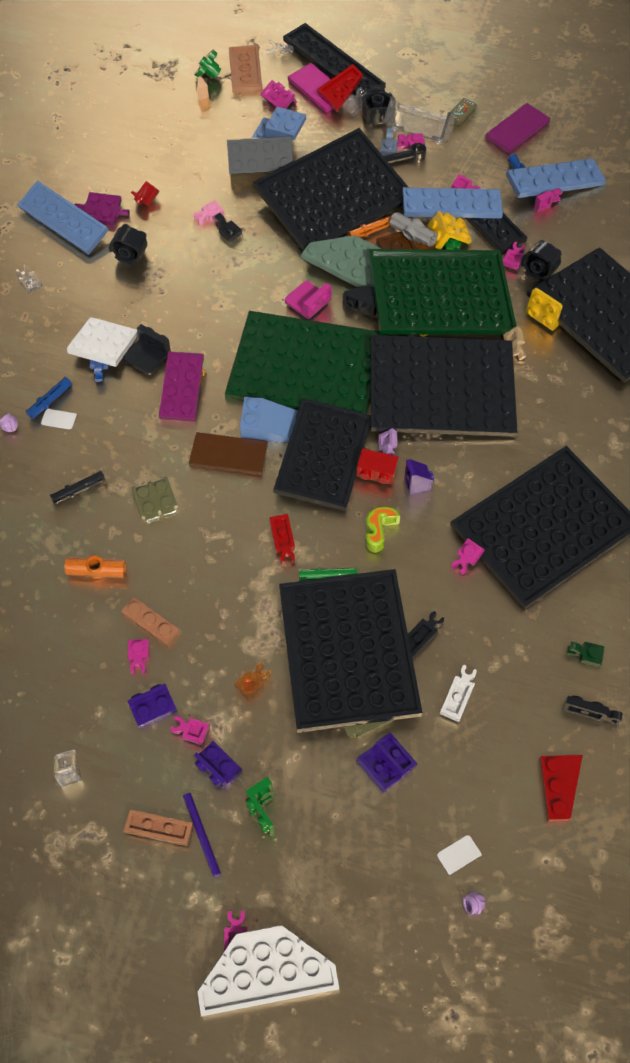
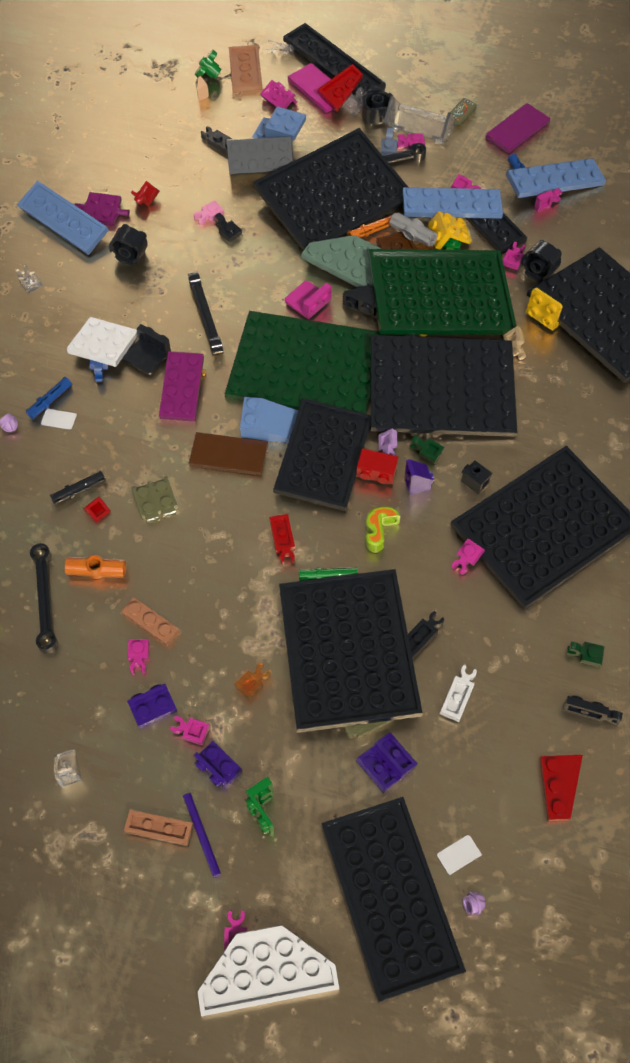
(44, 598): none -> black piece
(96, 509): none -> red slope
(214, 339): none -> black piece
(216, 139): none -> black plate
(392, 899): none -> black plate
(429, 450): none -> dark green plate
(476, 476): none -> black brick

